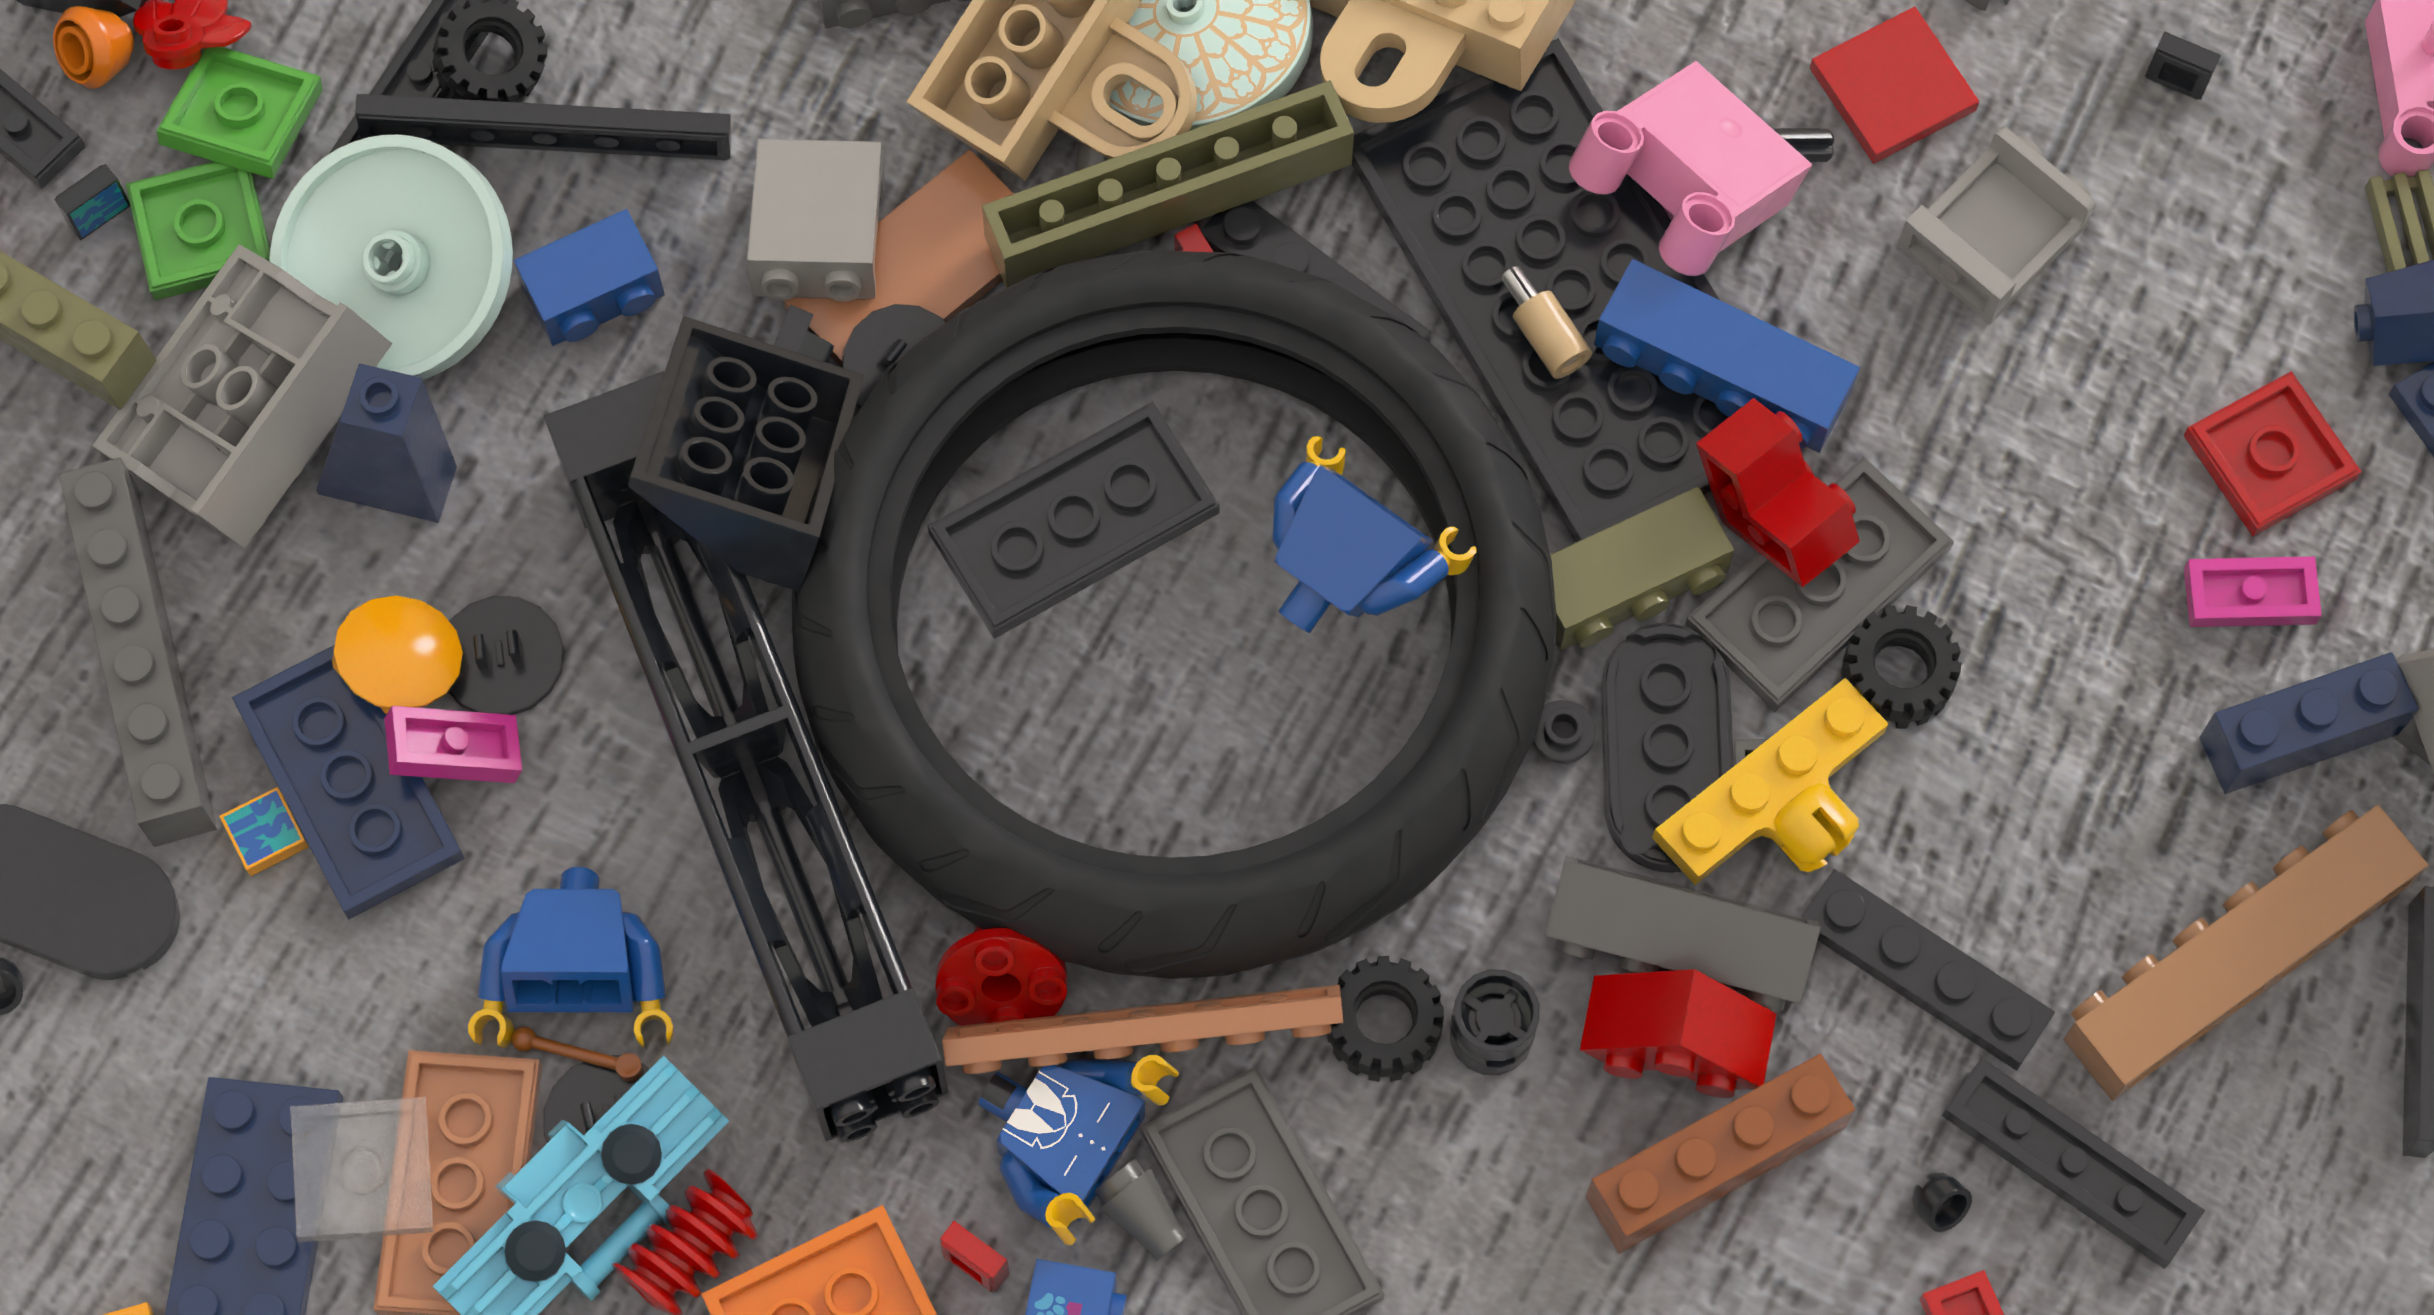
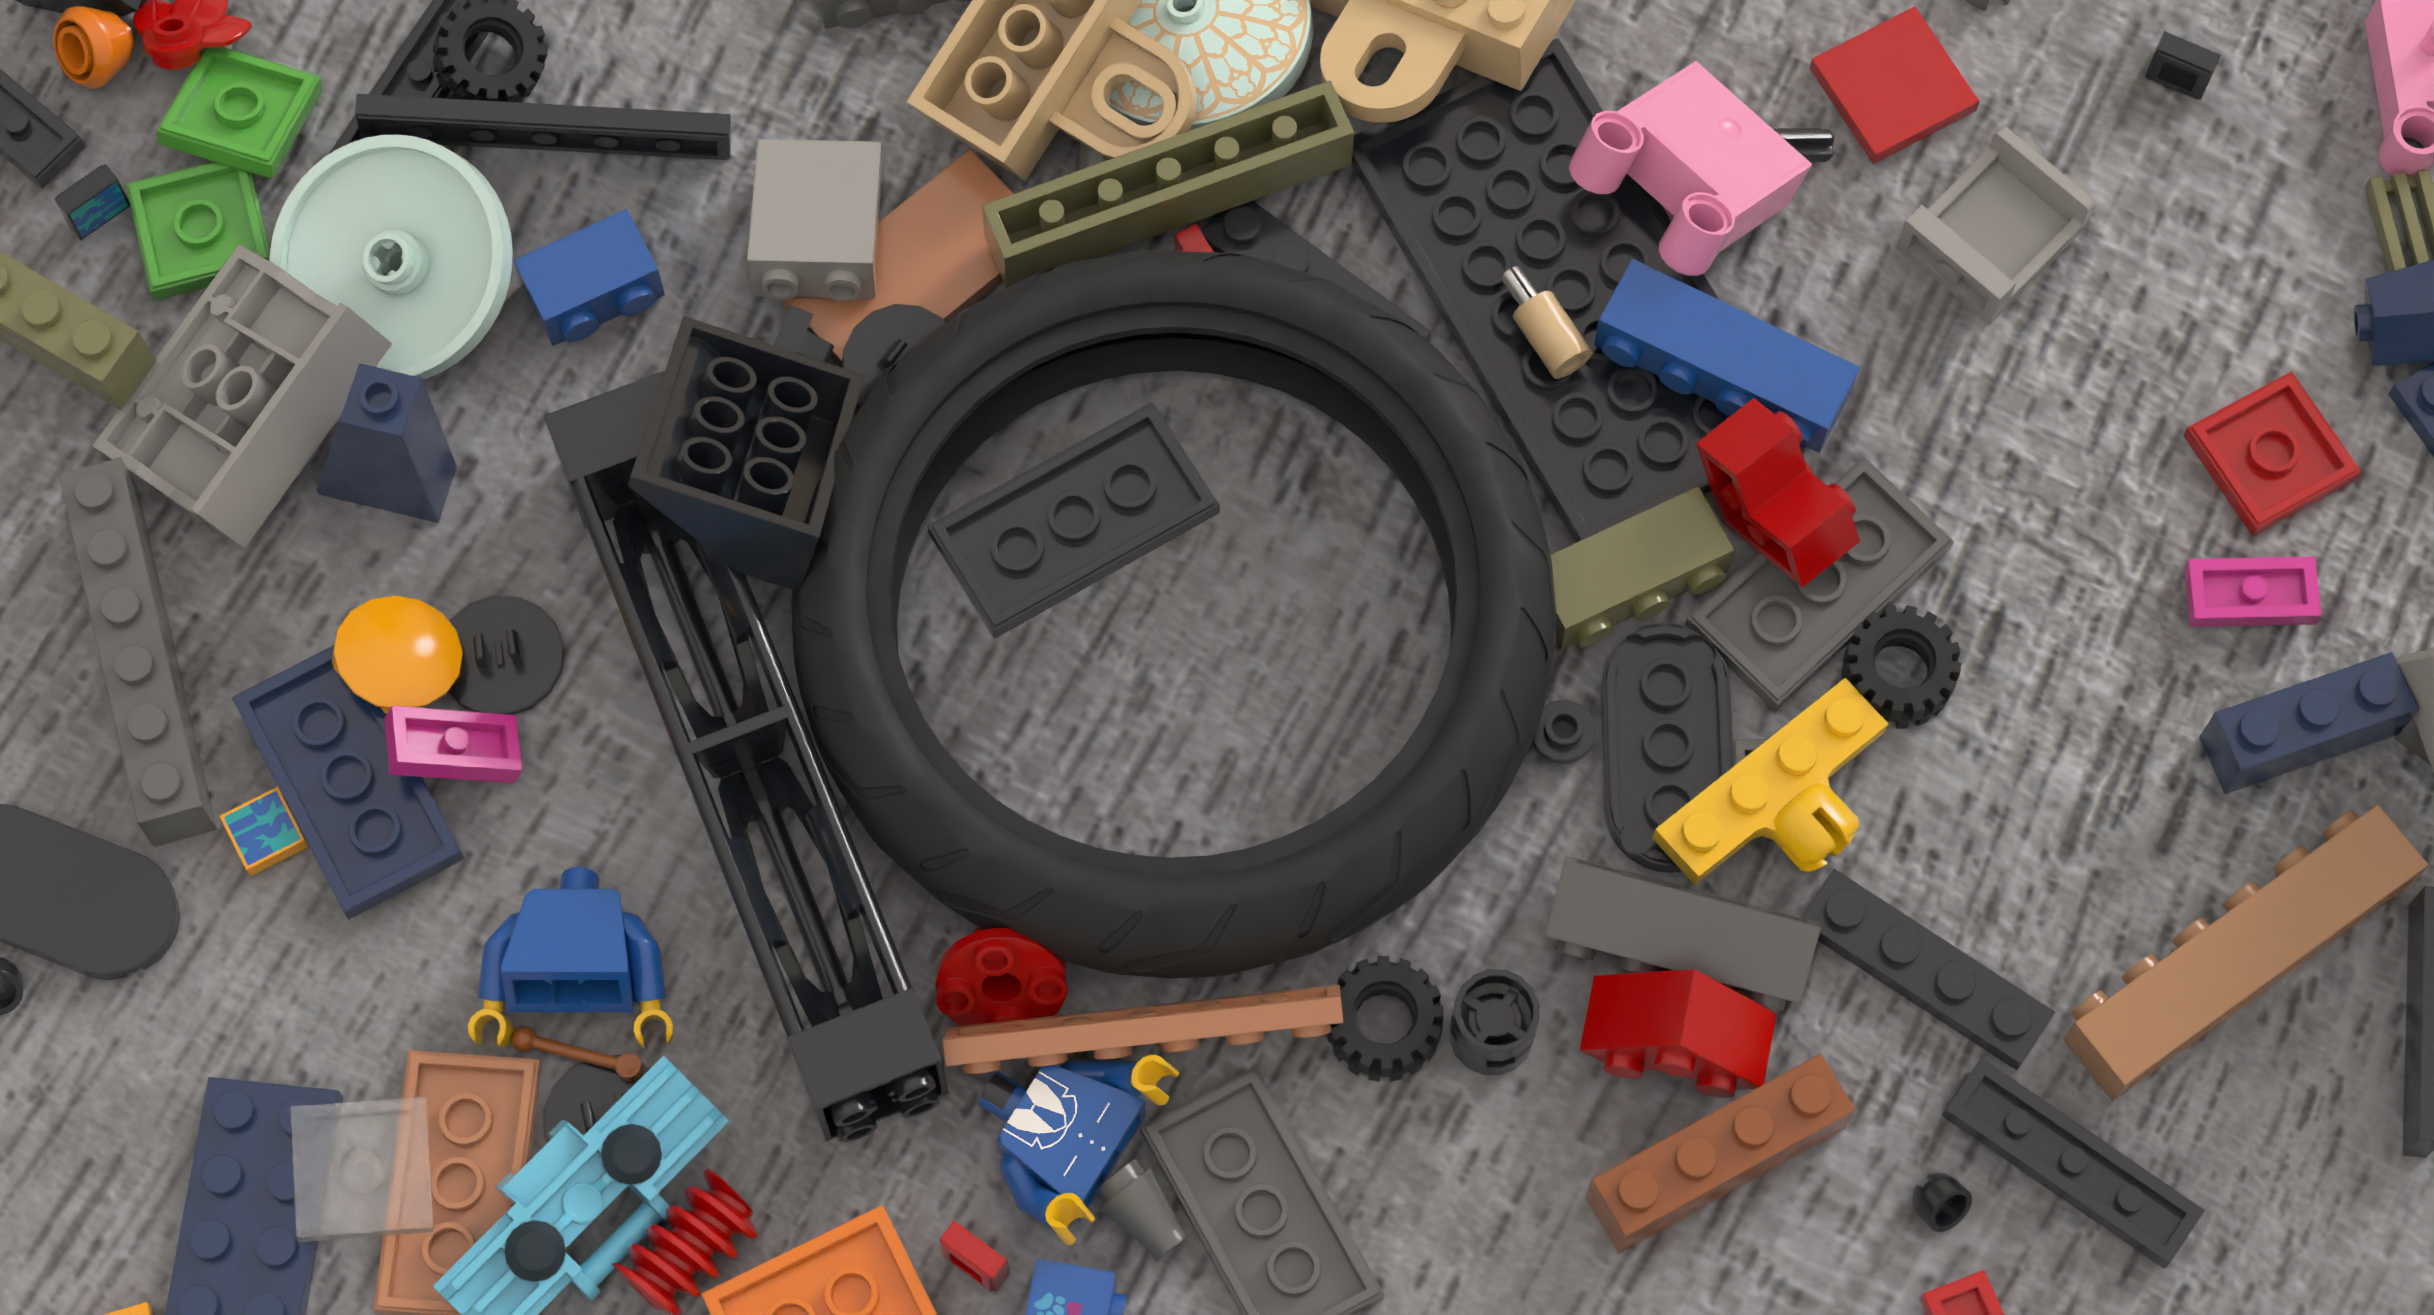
(1350, 546): blue torso -> none

